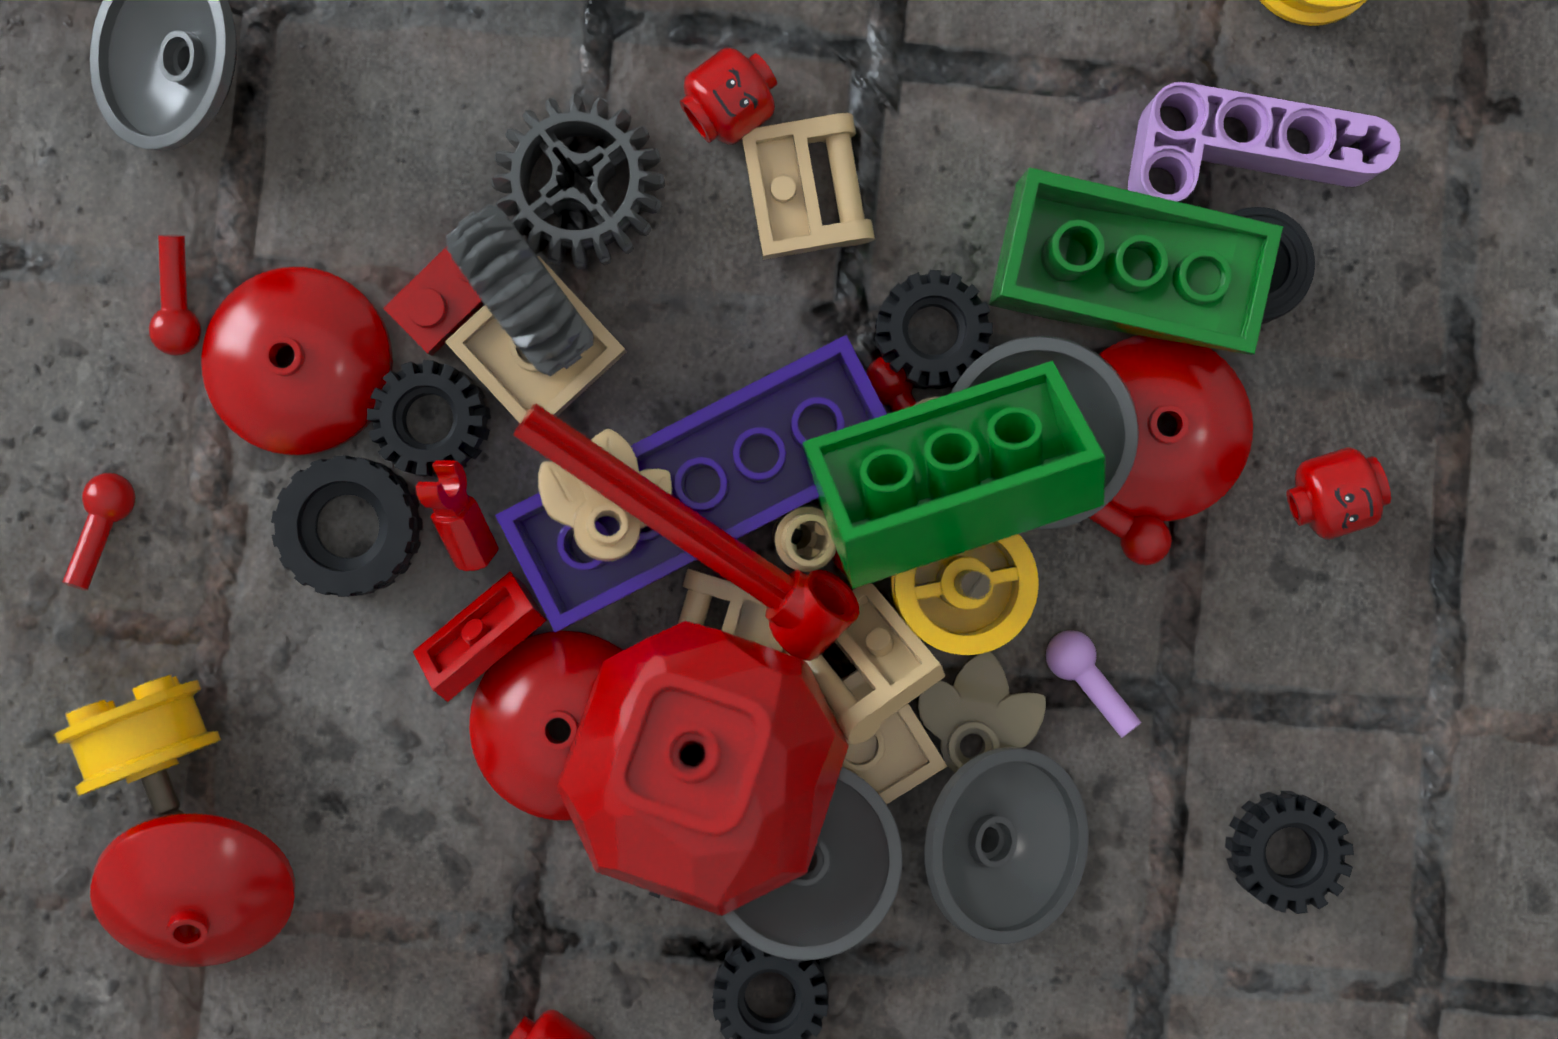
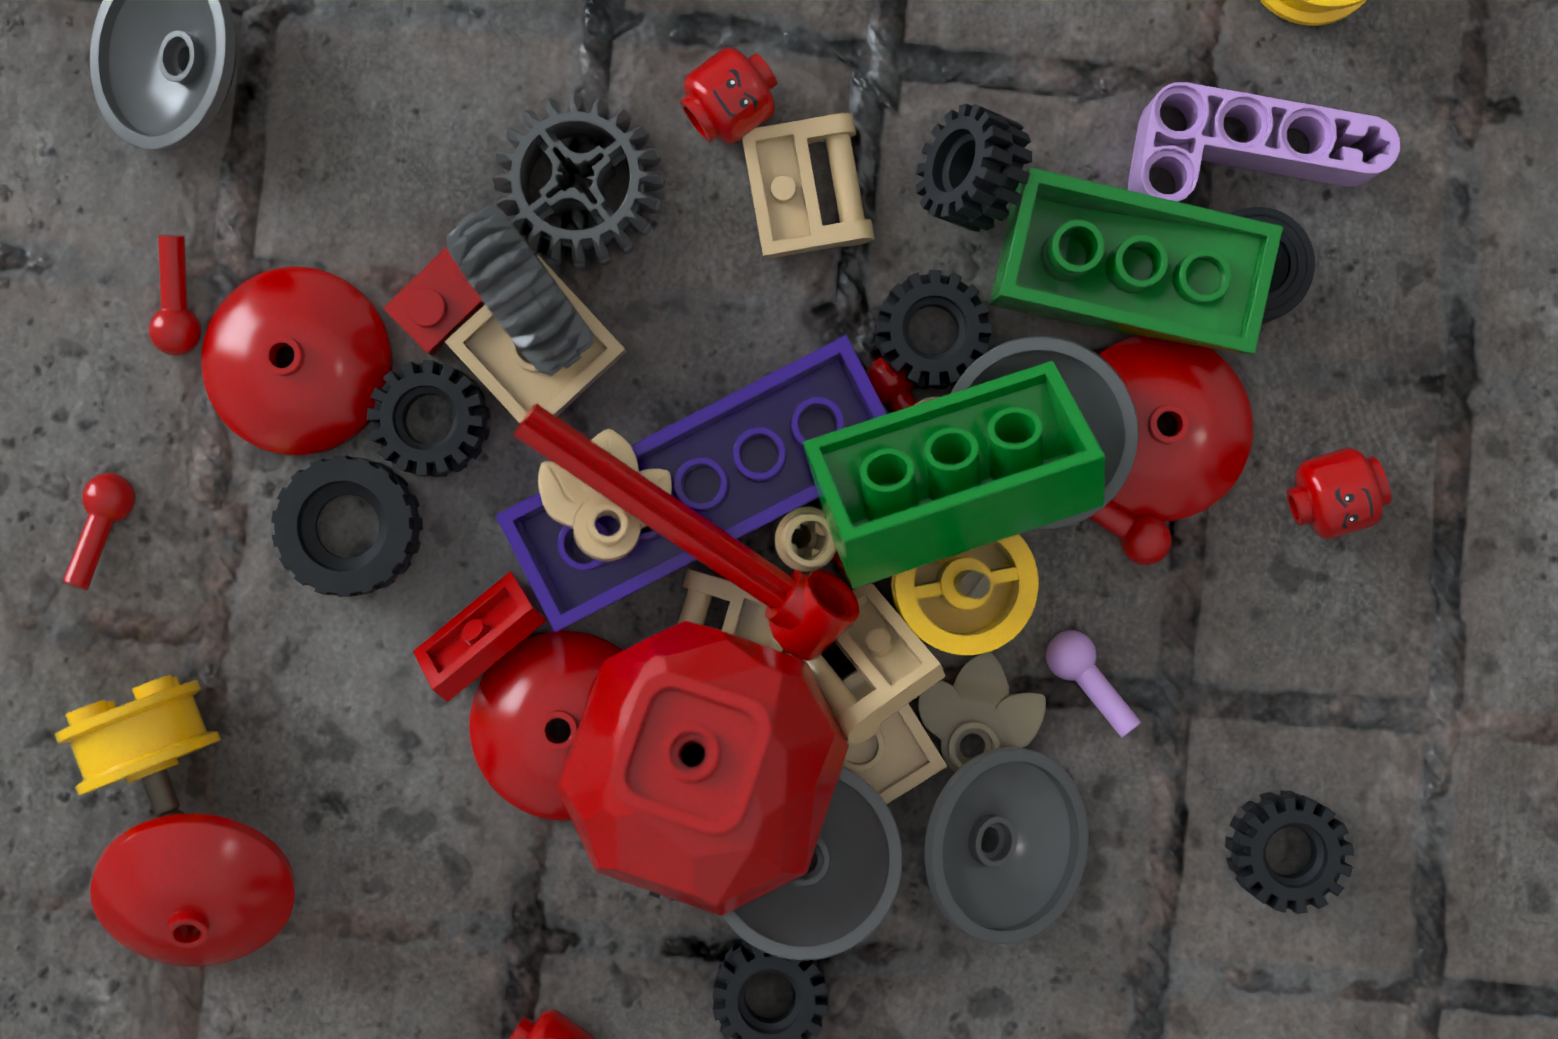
(458, 517): red bar -> none
(973, 168): none -> black tyre

